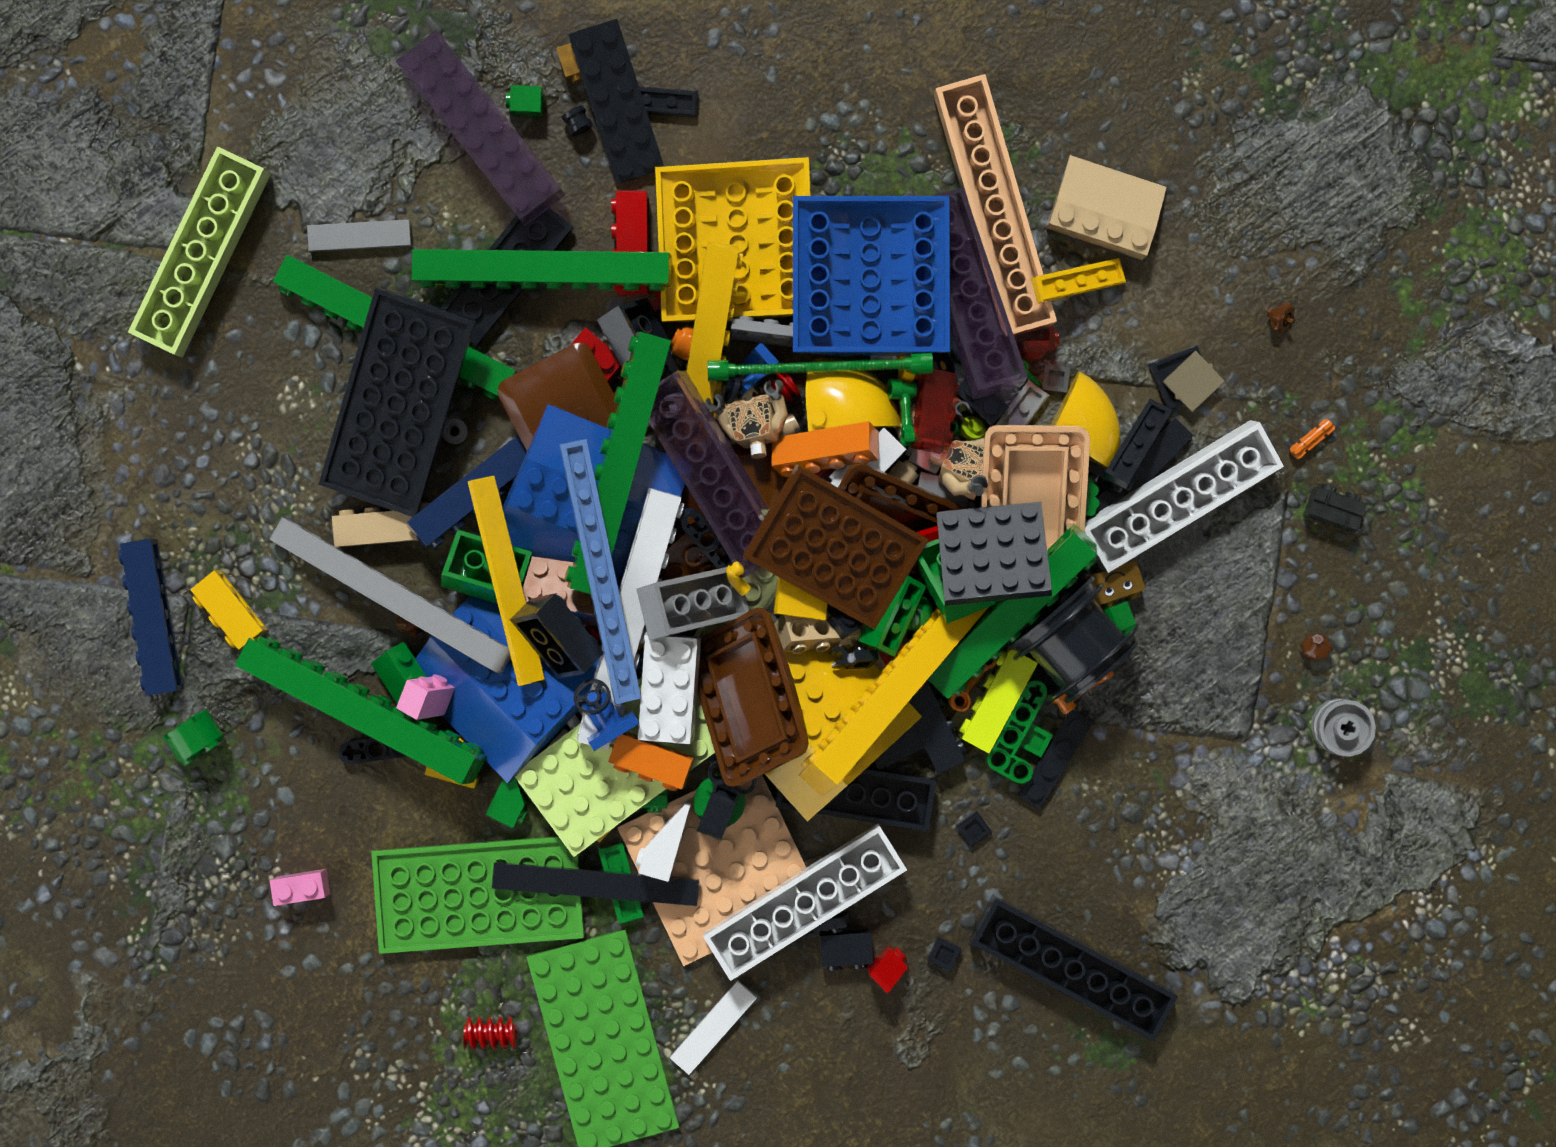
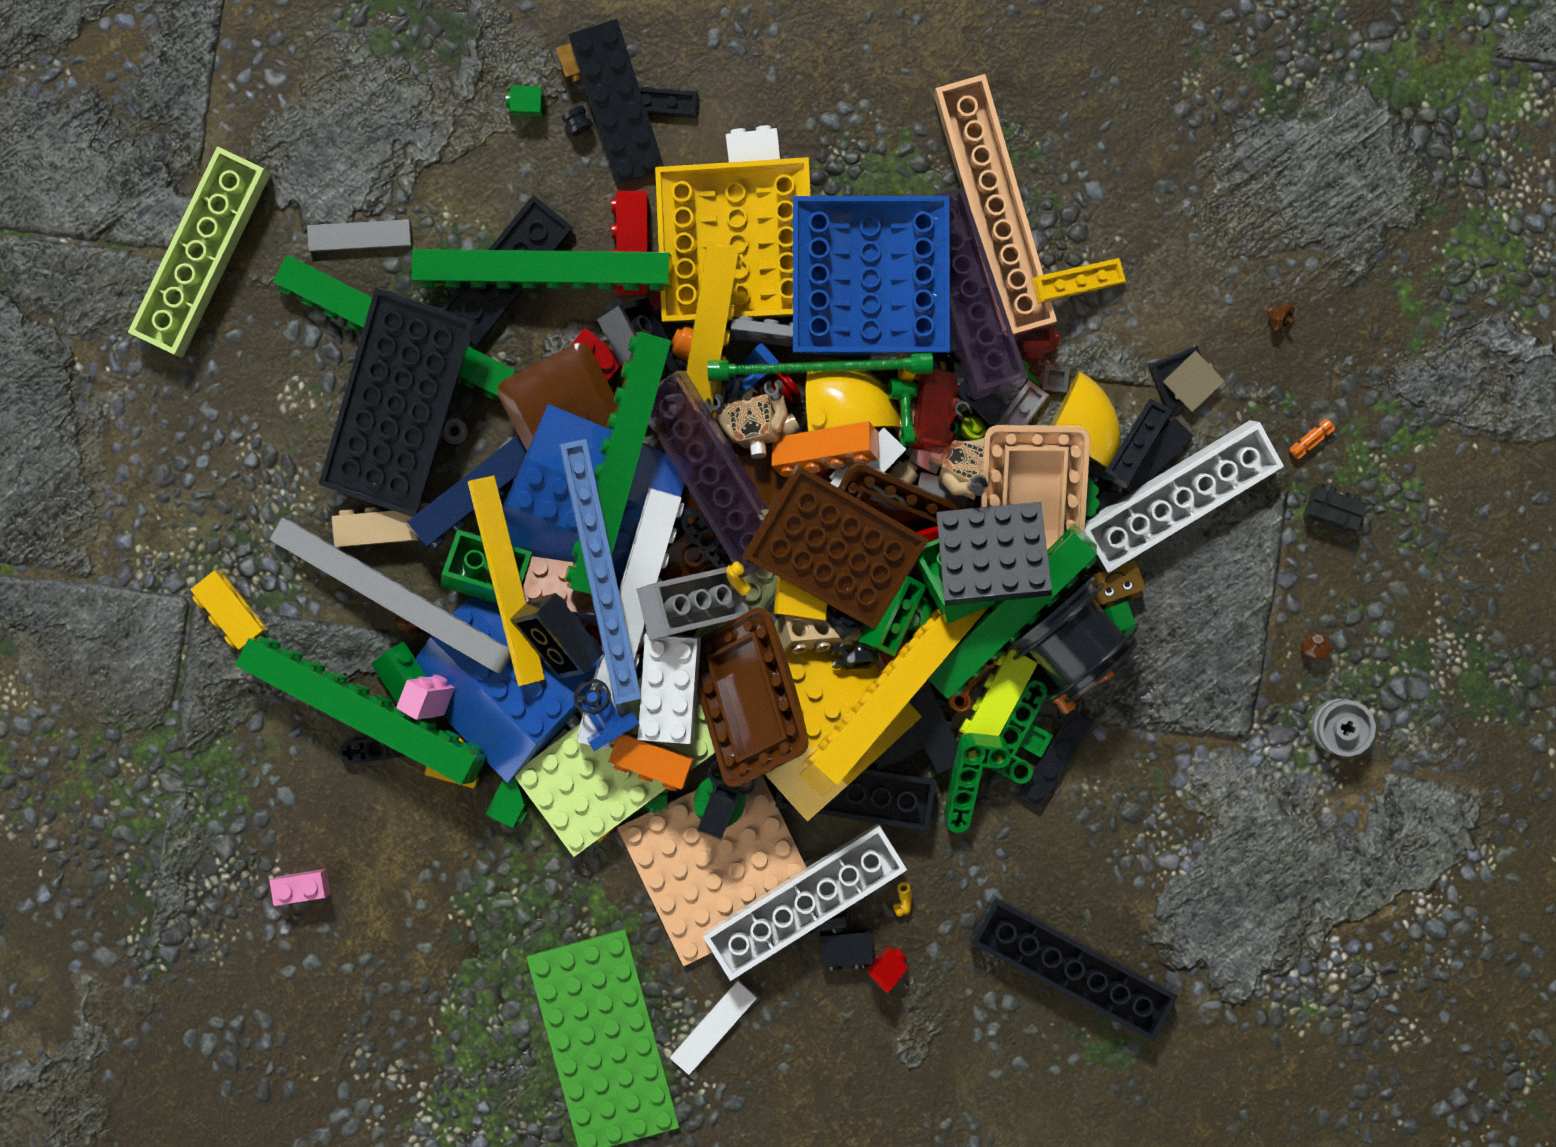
(150, 616): dark blue brick -> none
(192, 736): green brick -> none
(447, 899): bright green plate -> none
(480, 128): clear purple brick -> none
(490, 1032): red piece -> none
(594, 883): black tile -> none
(615, 860): green plate -> none
(661, 851): white slope -> none
(753, 144): none -> white brick
(905, 895): none -> yellow arm
(944, 953): black plate -> none
(969, 782): none -> green beam
(974, 828): black tile -> none
(1107, 208): tan slope -> none

